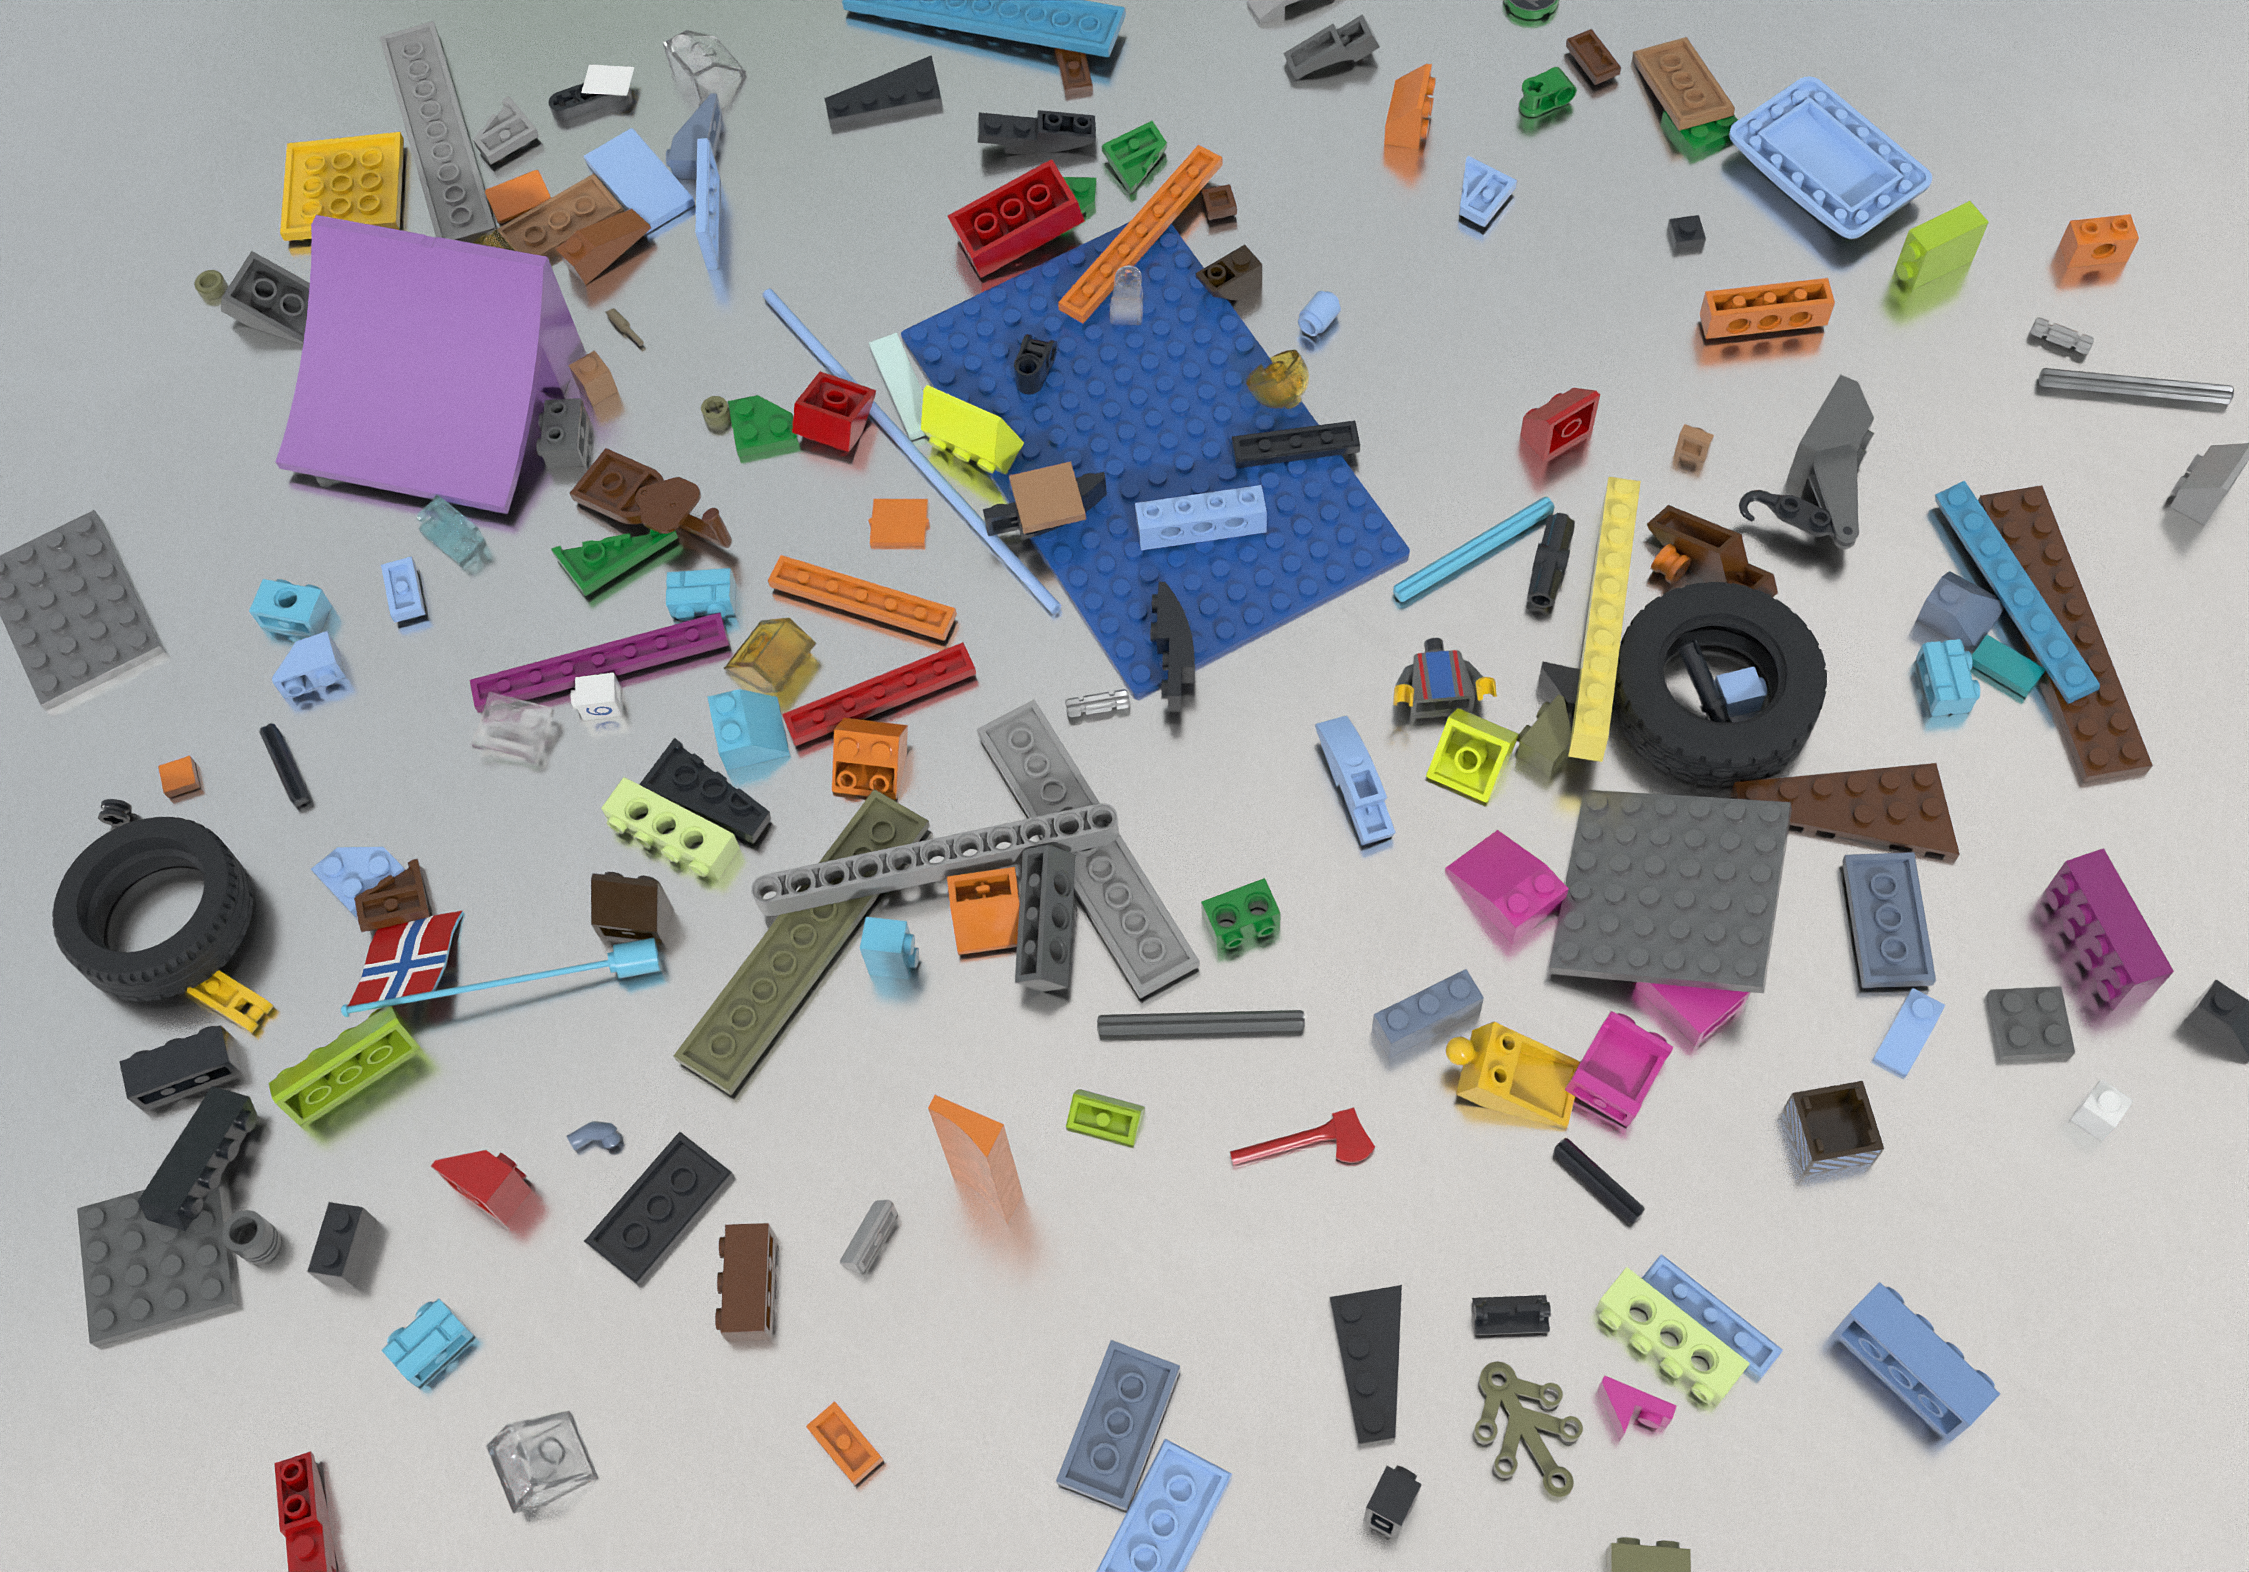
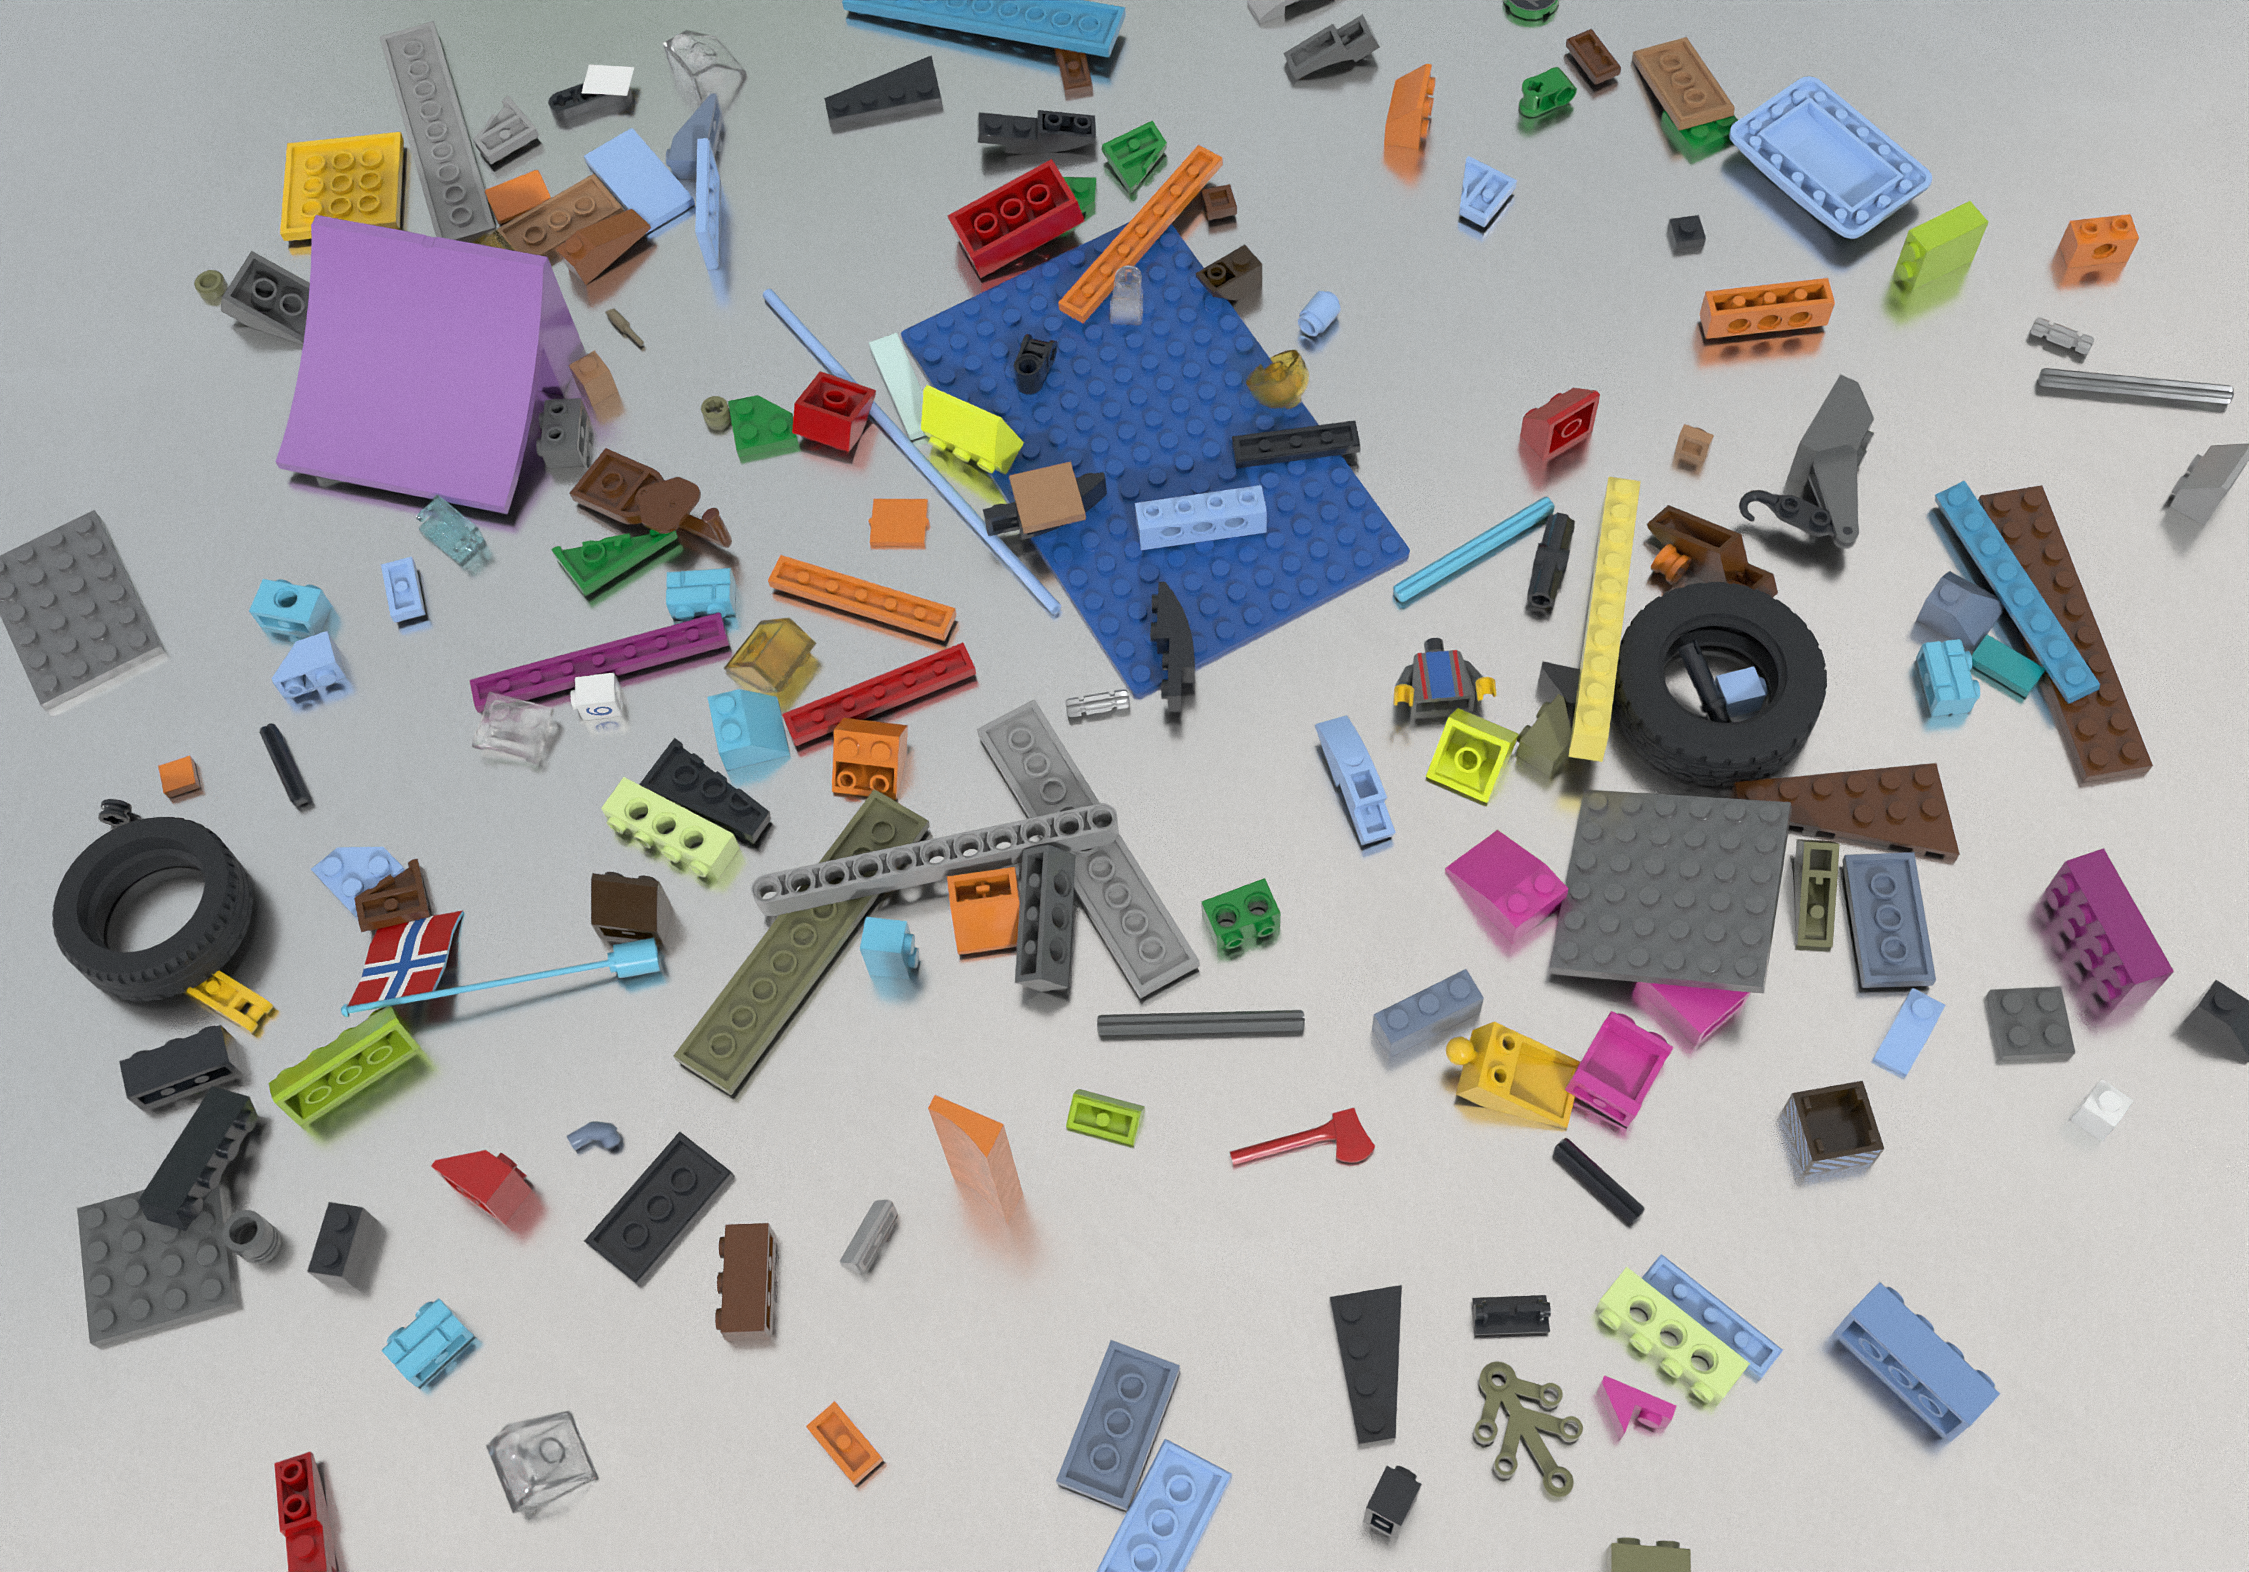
(1815, 891): none -> olive slope

